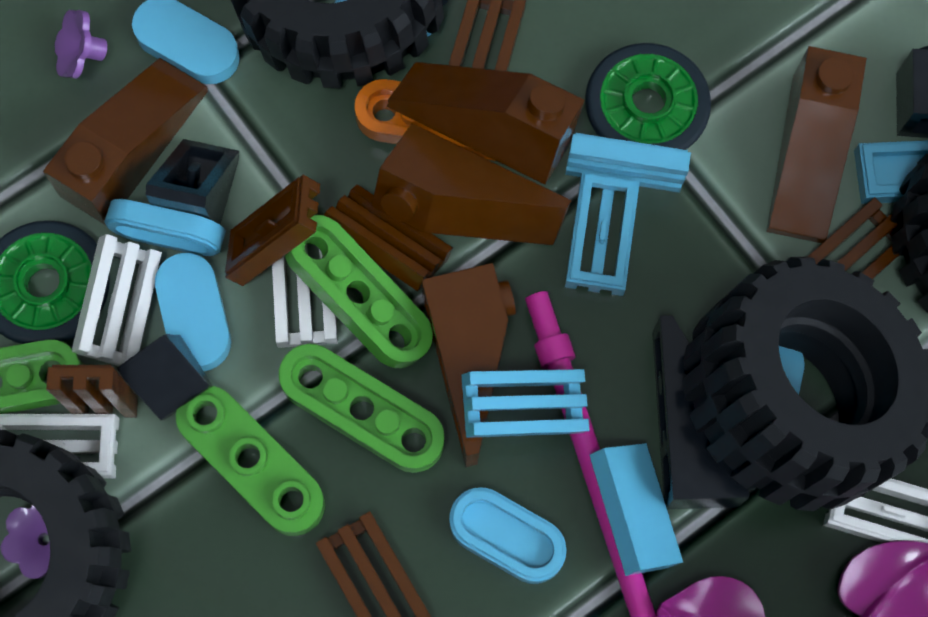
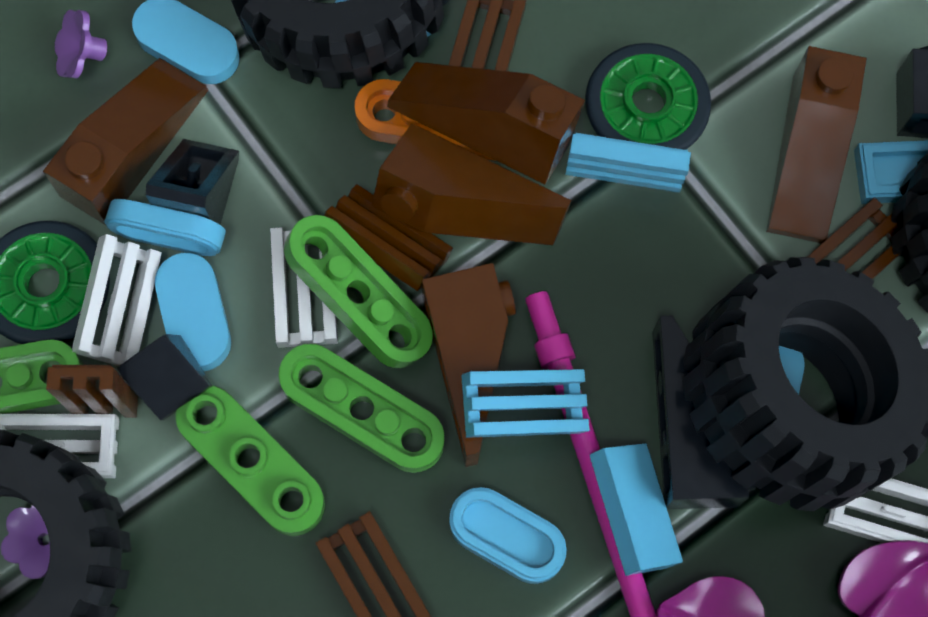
(272, 230): reddish brown tile -> none
(596, 279): medium azure tile -> none

